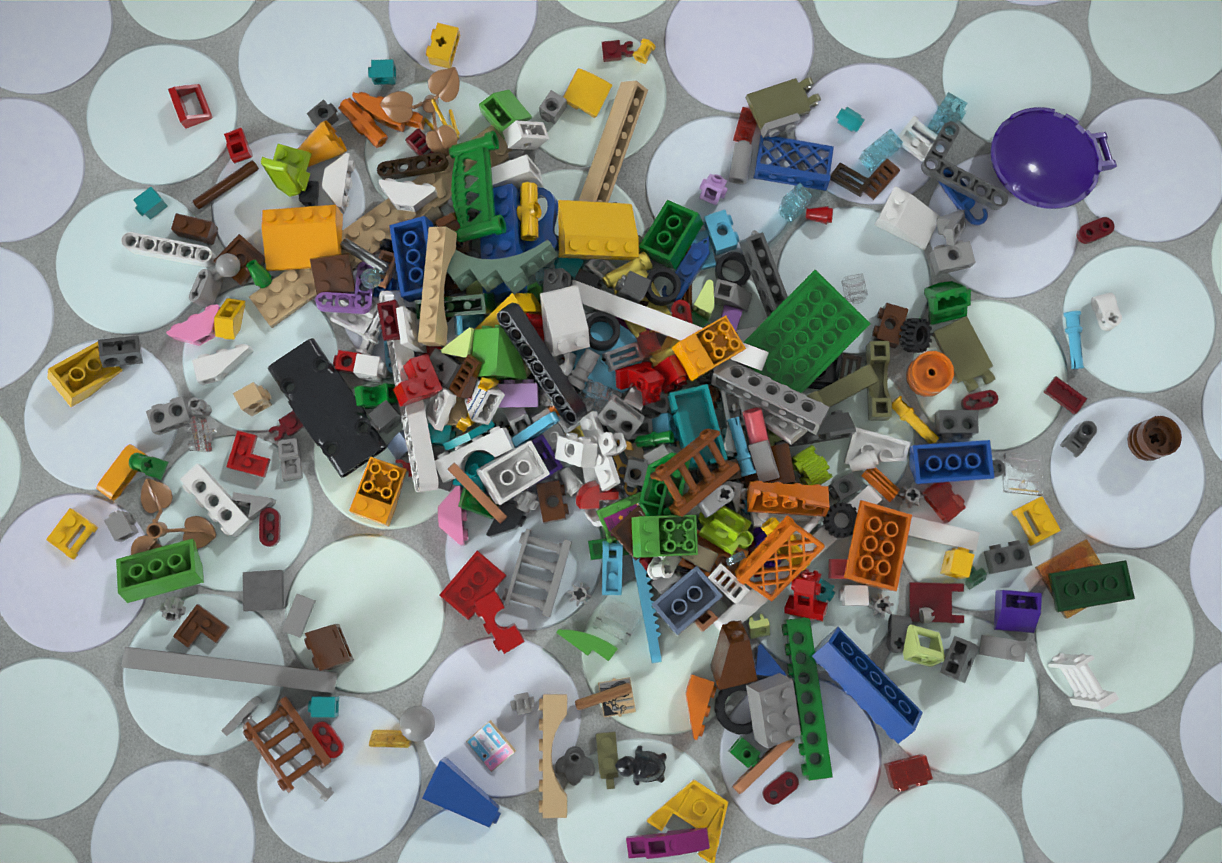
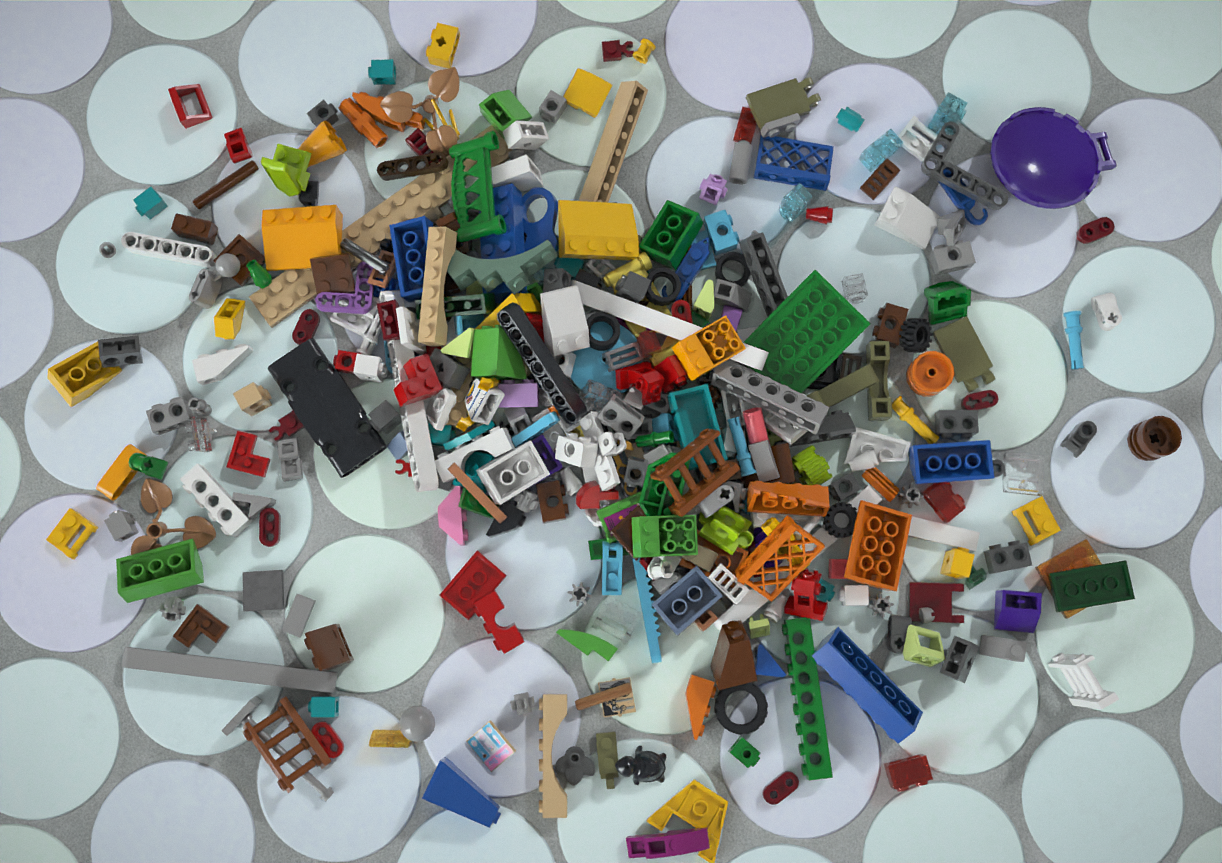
(104, 253): none -> light grey hinge
(198, 327): bright pink slope -> none
(307, 327): none -> dark red plate
(338, 181): white slope -> none
(370, 278): clear light blue tile -> none
(373, 396): green brick -> none
(378, 491): light orange slope -> none
(408, 195): white slope -> none
(463, 383): reddish brown slope -> none
(529, 211): yellow piece -> none
(550, 586): light grey fence -> none
(583, 369): light grey axle -> none
(735, 558): clear light blue tile -> none
(762, 765): nougat beam -> none
(773, 710): light grey brick -> none
(775, 608): none -> white cone
(859, 192): dark brown tile -> none
(1065, 395): dark red plate -> none

